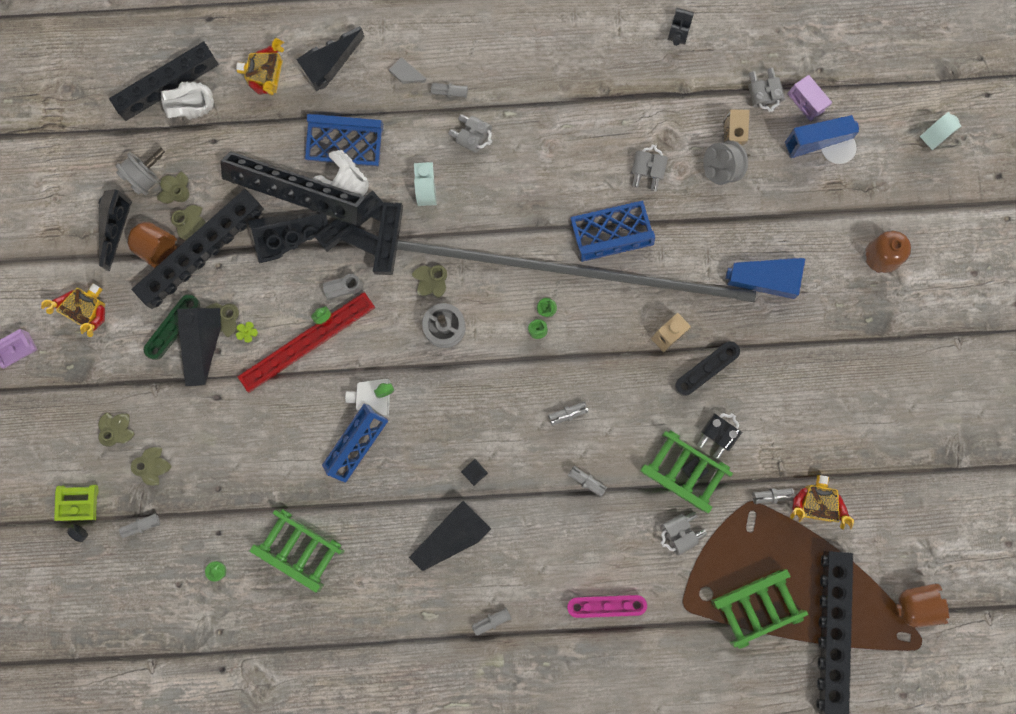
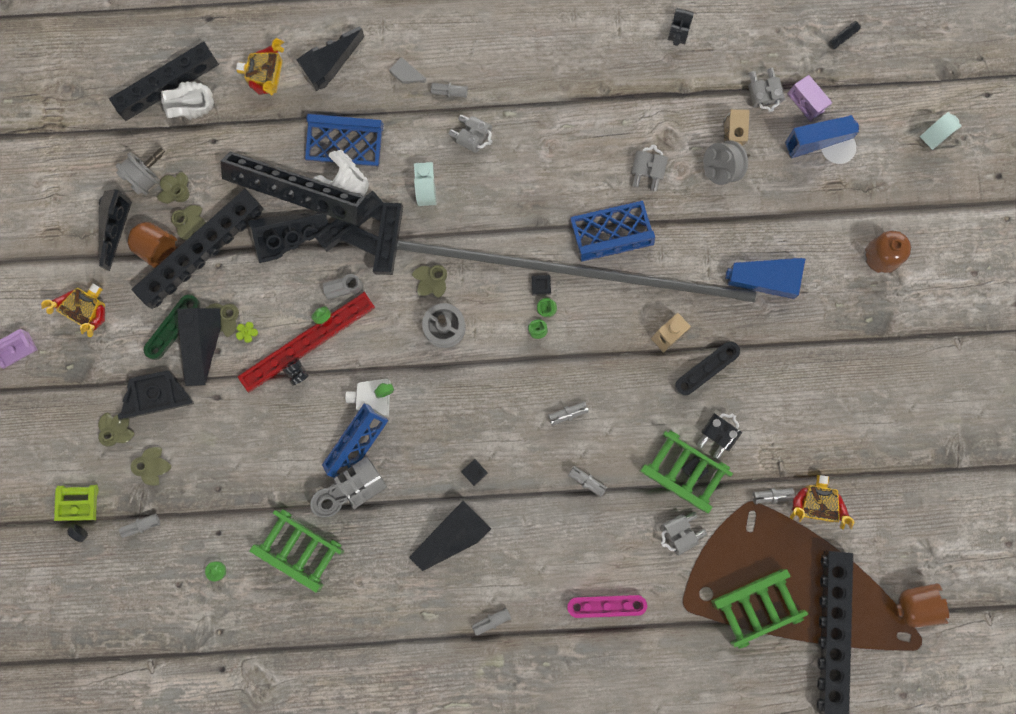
(153, 394): none -> black wing
(295, 372): none -> black wheel
(353, 485): none -> light grey cylinder
(541, 285): none -> black tile
(844, 35): none -> black axle

